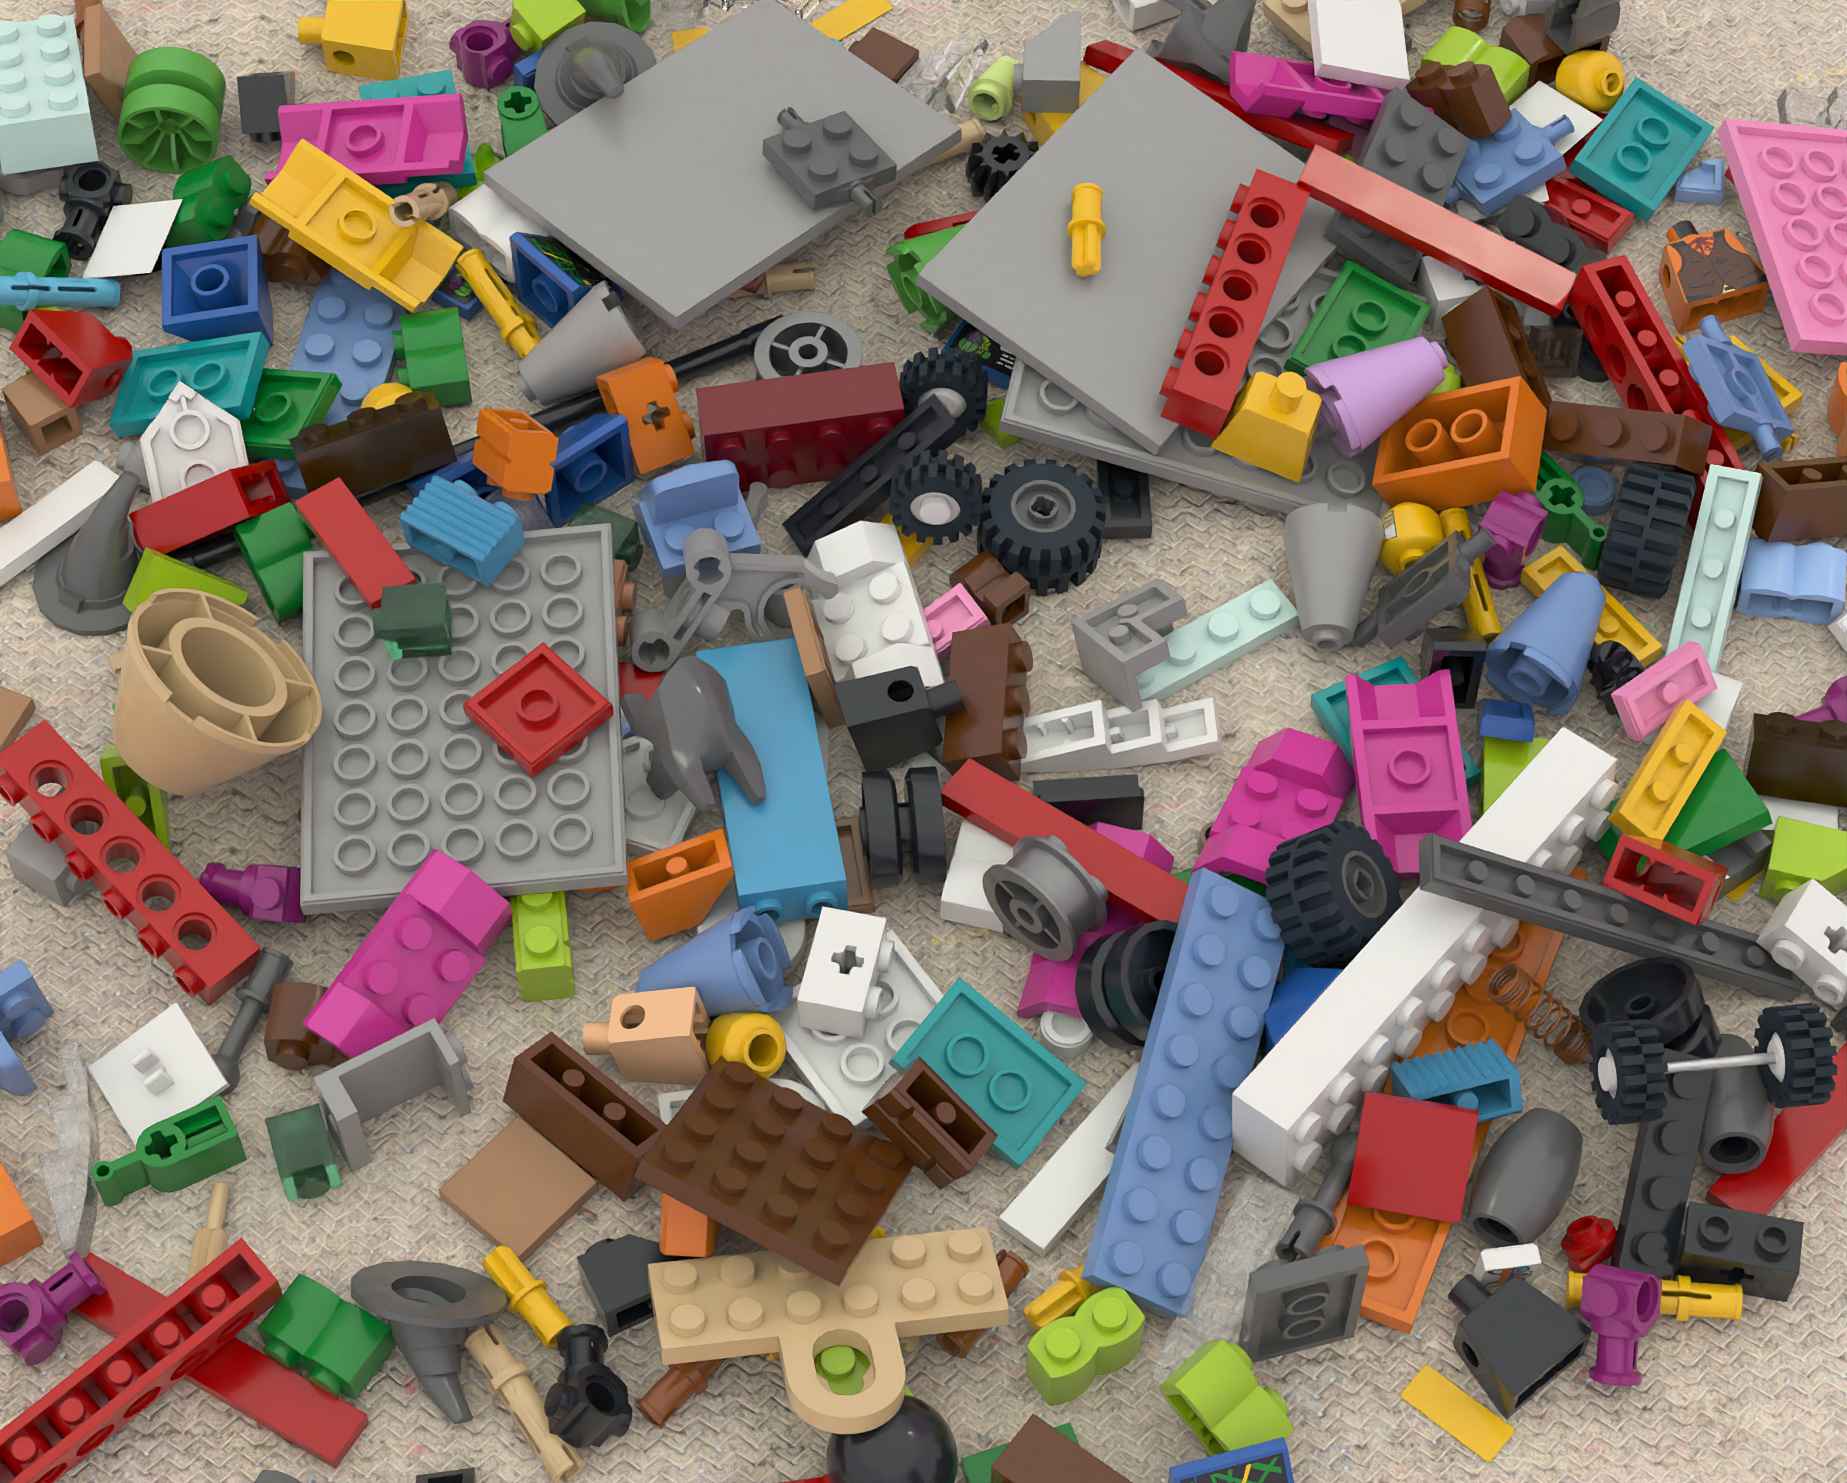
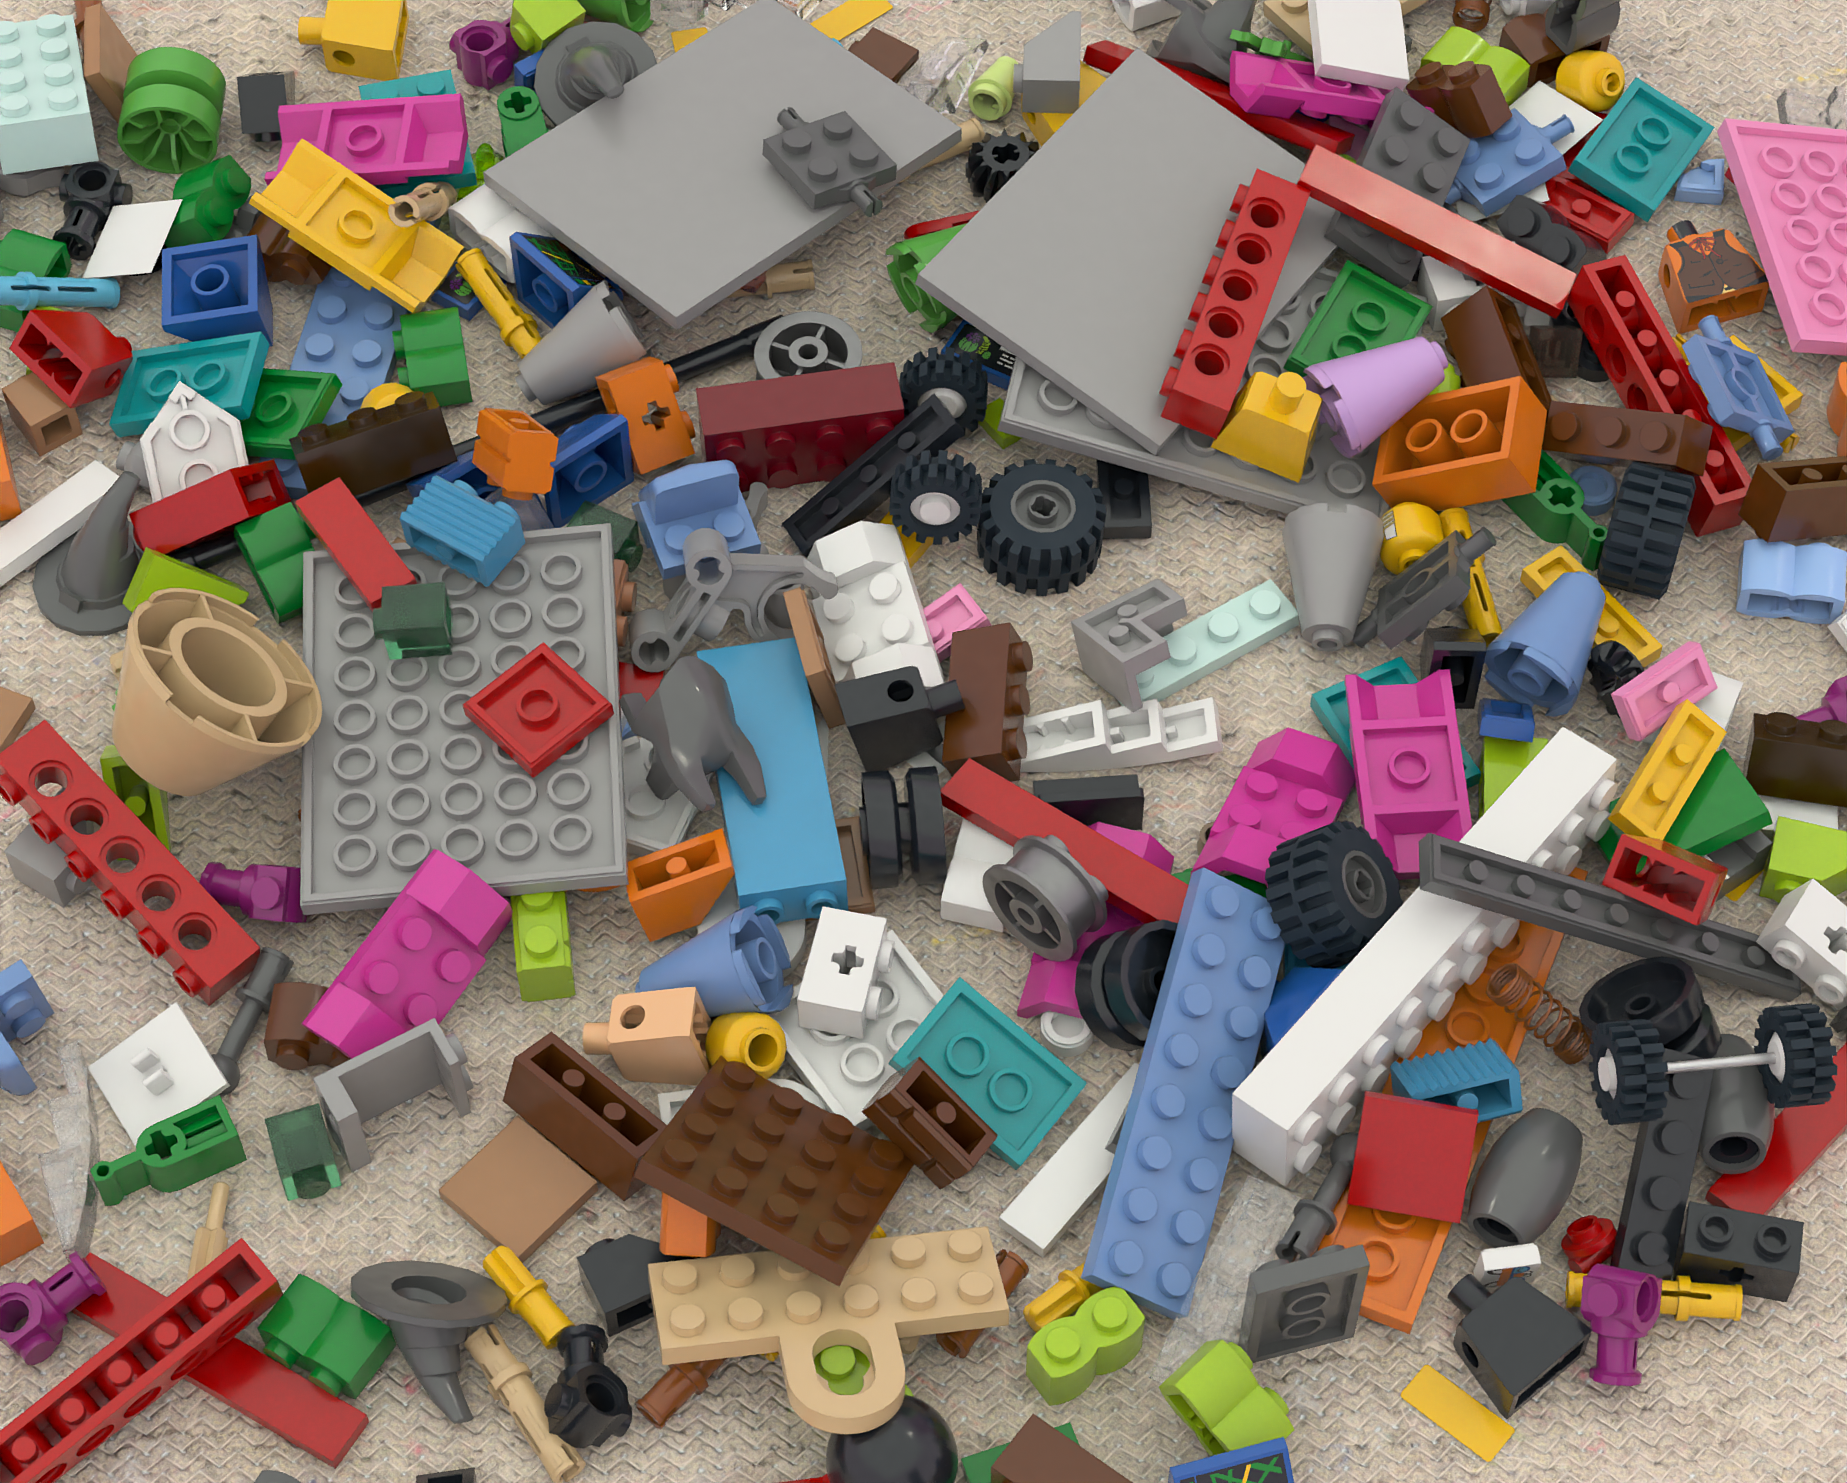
(994, 588): reddish brown leg -> none
(1086, 229): yellow axle -> none
(1266, 46): none -> bright green piece
(1517, 527): magenta connector -> none
(1715, 561): light aqua plate -> none

